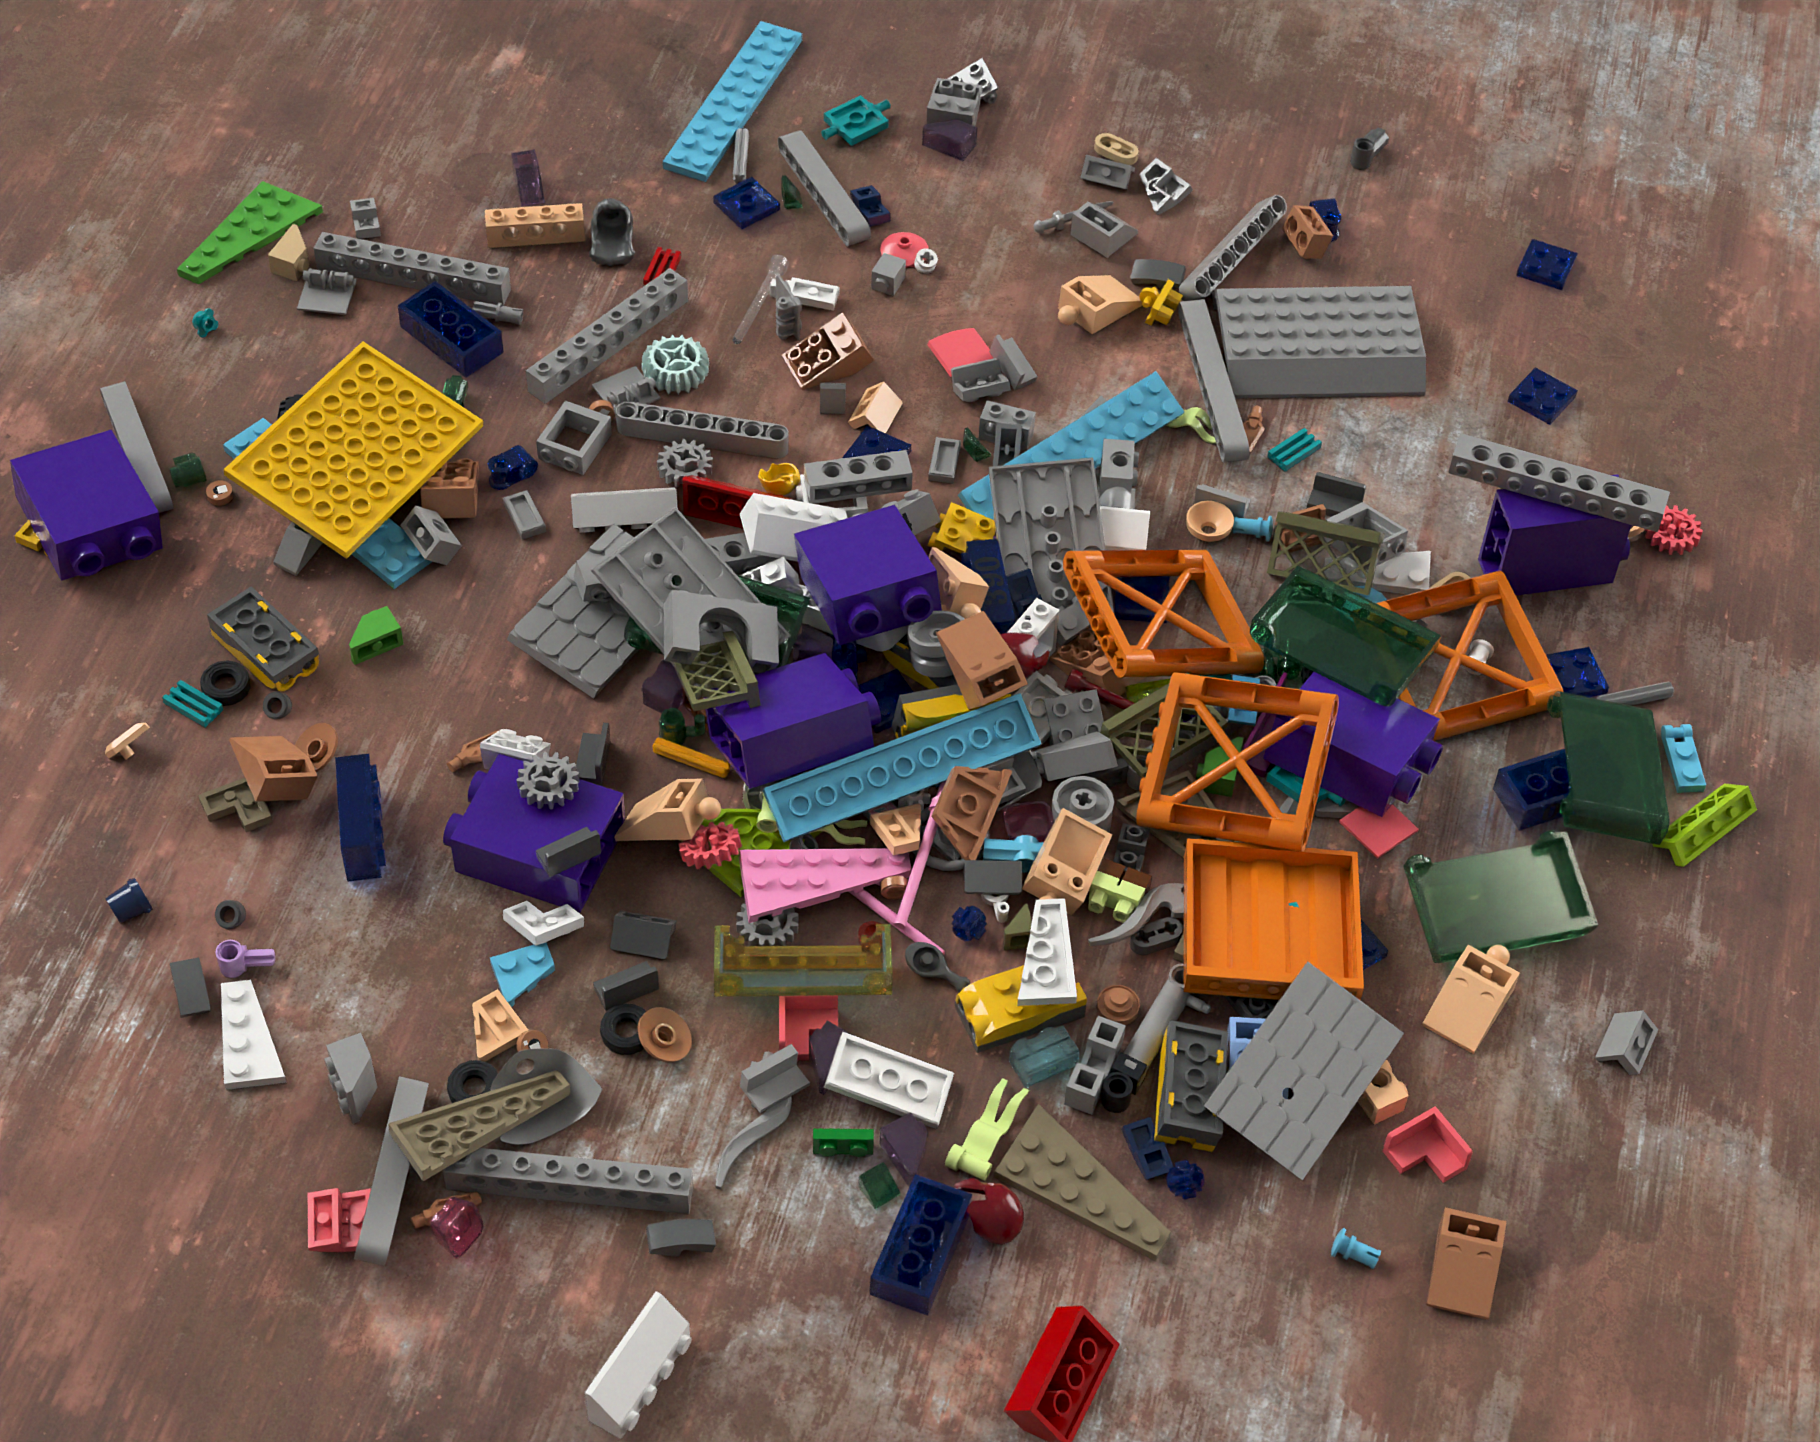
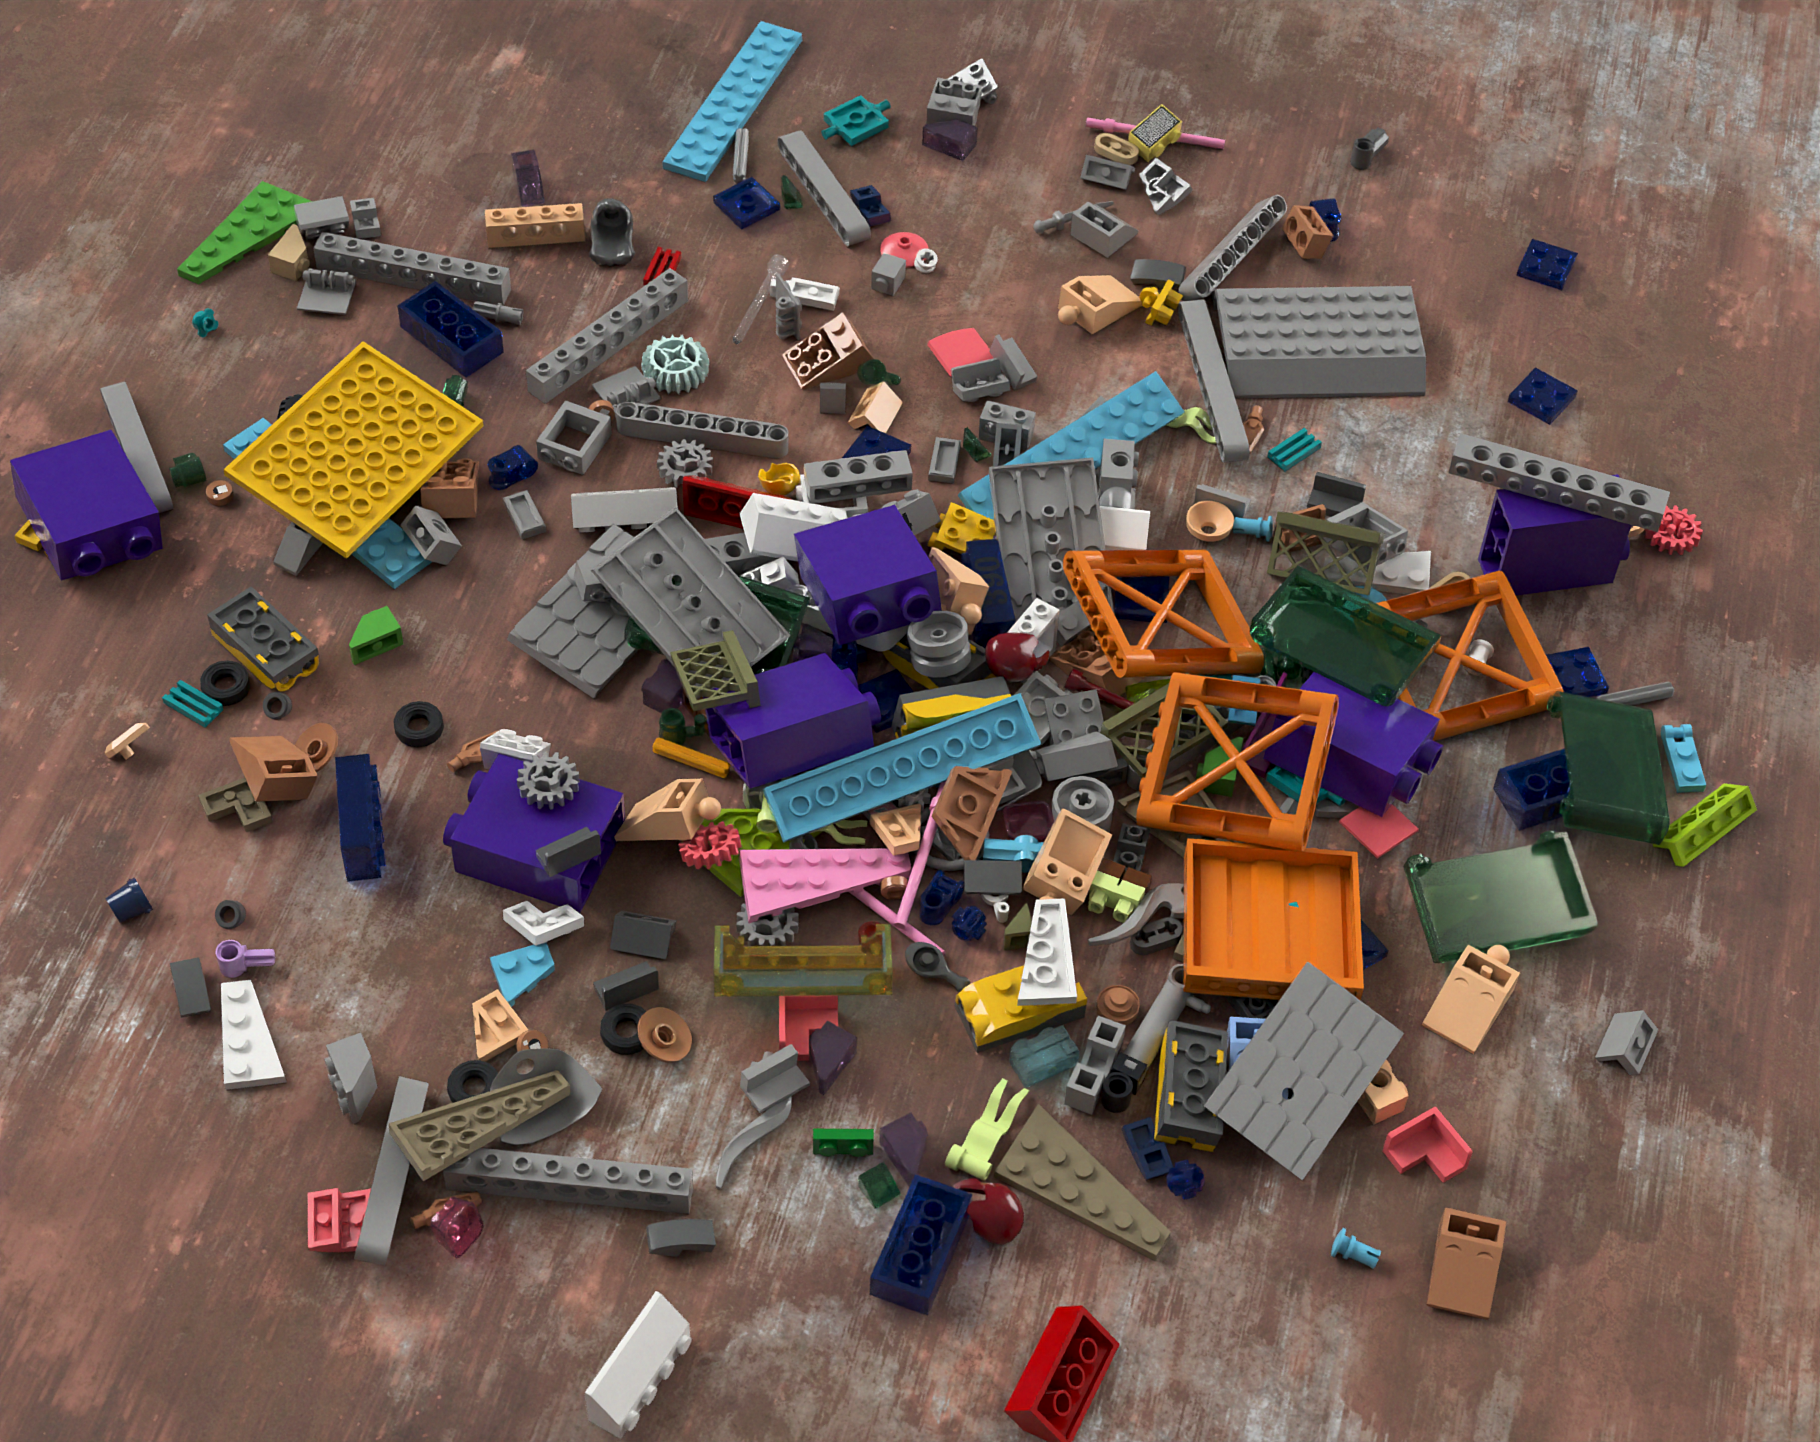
(321, 216): none -> light grey slope
(418, 710): none -> black tyre
(593, 755): dark grey panel -> none
(752, 622): light grey arch -> none
(875, 372): none -> clear green piece
(889, 1079): white tile -> none
(939, 898): none -> clear blue piece
(980, 660): nougat slope -> none
(1022, 590): dark blue slope -> none
(1110, 125): none -> bright pink bar
(1155, 133): none -> brick

